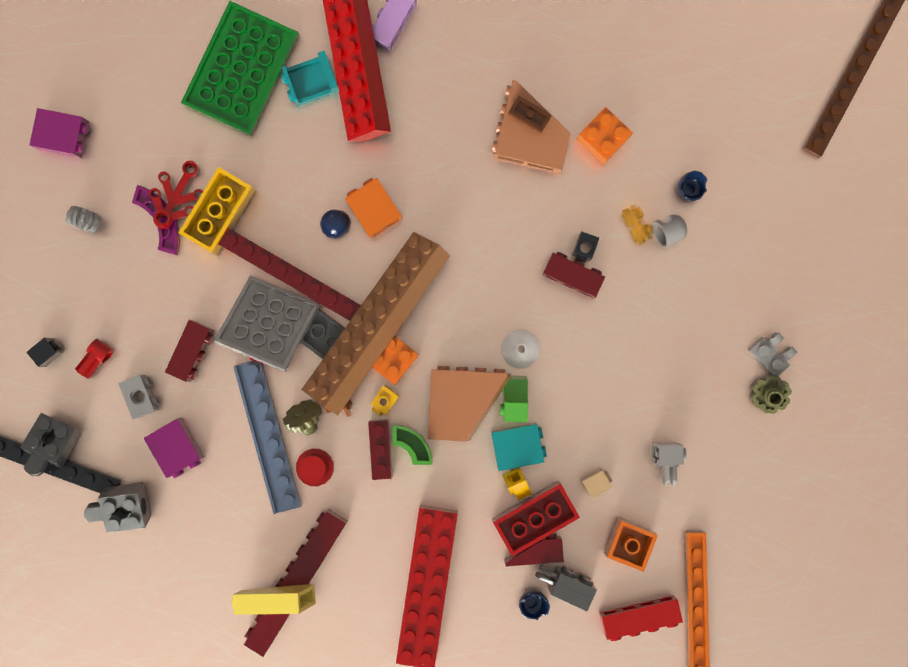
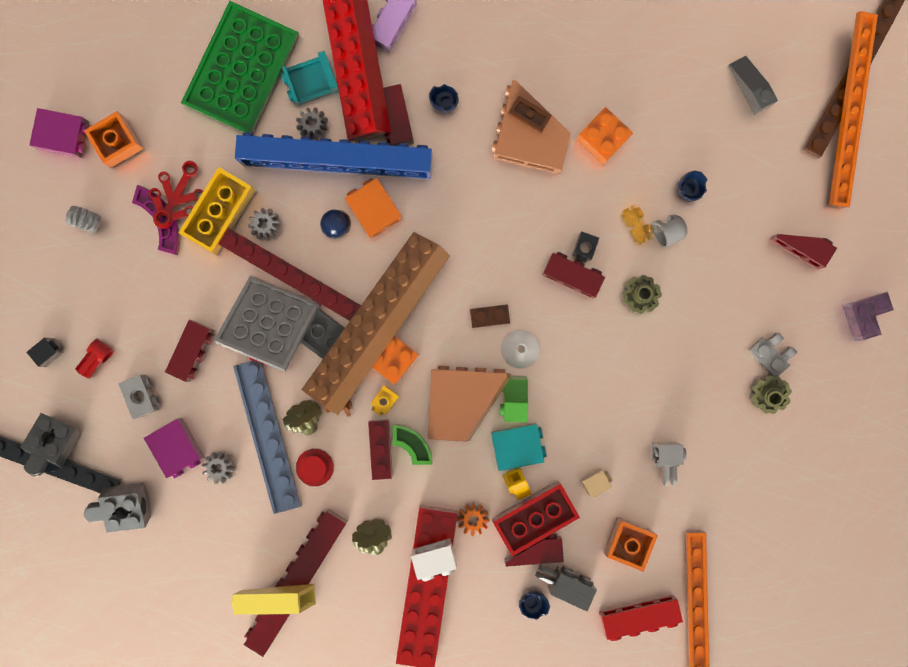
(113, 139): none -> orange brick
(211, 468): none -> light grey gear
(258, 226): none -> light grey gear
(304, 123): none -> light grey gear
(334, 156): none -> blue brick
(372, 537): none -> olive plant
(398, 116): none -> dark red brick
(434, 560): none -> white brick
(443, 98): none -> dark blue hair
(466, 517): none -> orange gear
(490, 316): none -> reddish brown plate
(641, 294): none -> olive plant
(753, 85): none -> dark grey slope
(810, 249): none -> dark red slope
(853, 109): none -> orange plate
(862, 315): none -> clear purple brick

